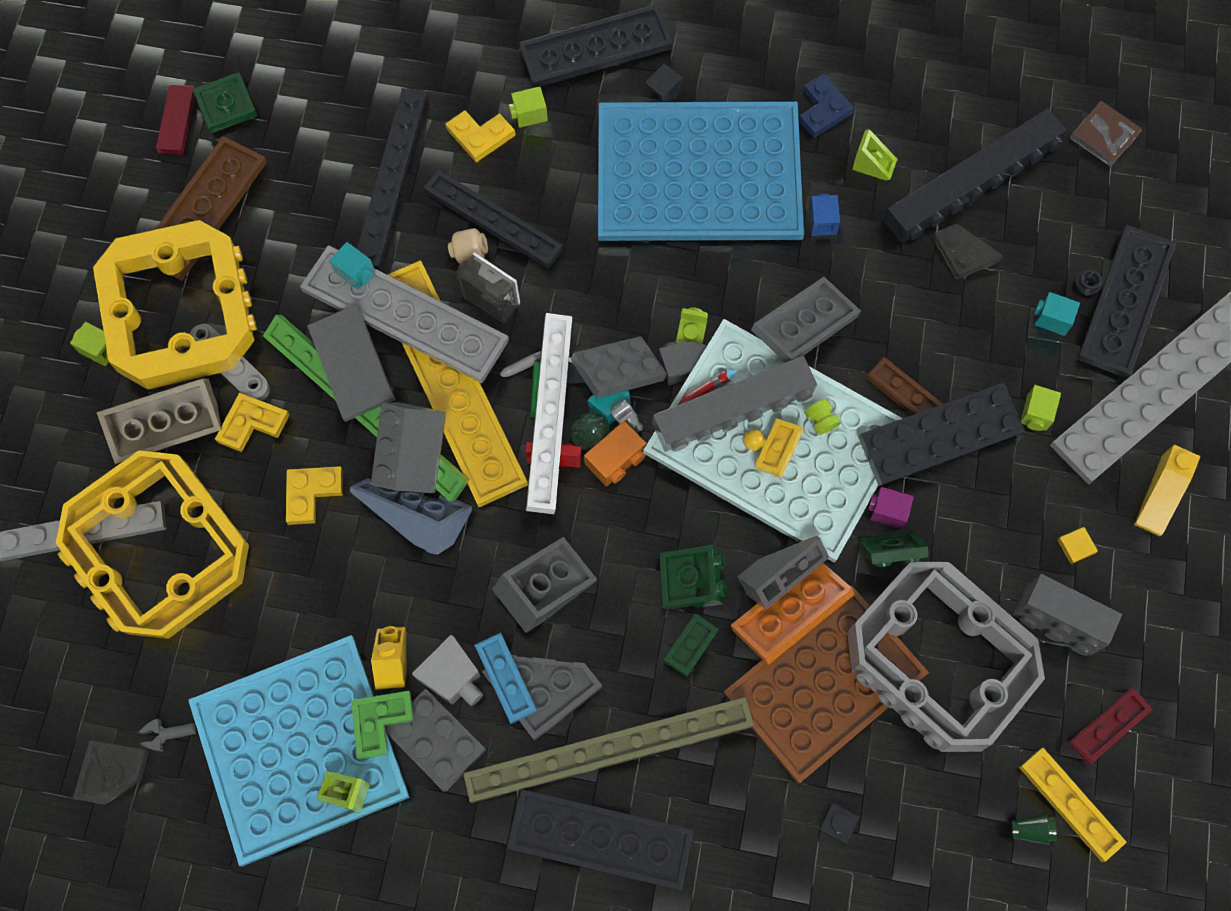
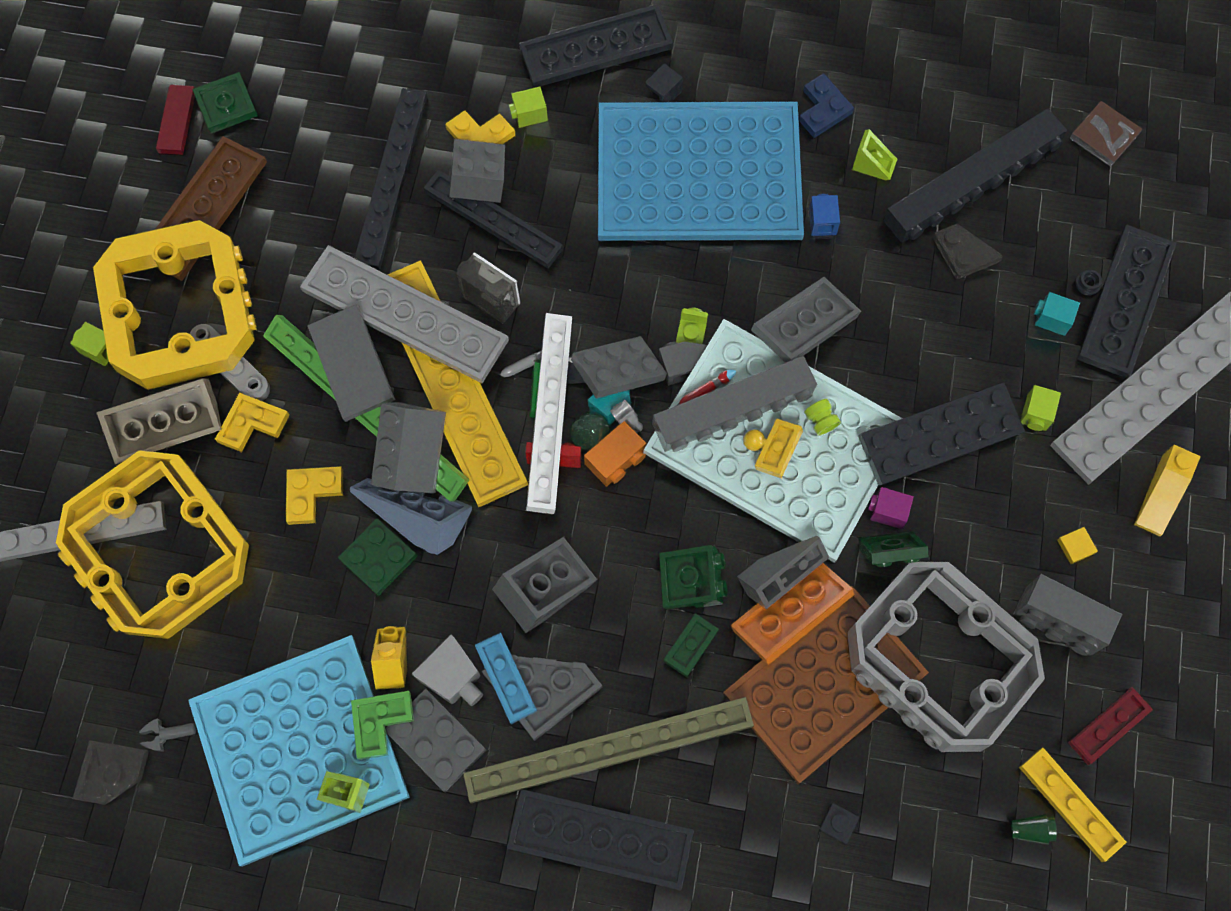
(352, 266): teal brick -> none
(377, 557): none -> dark green plate
(467, 242): tan head -> none
(477, 170): none -> dark grey brick
(901, 388): reddish brown tile -> none

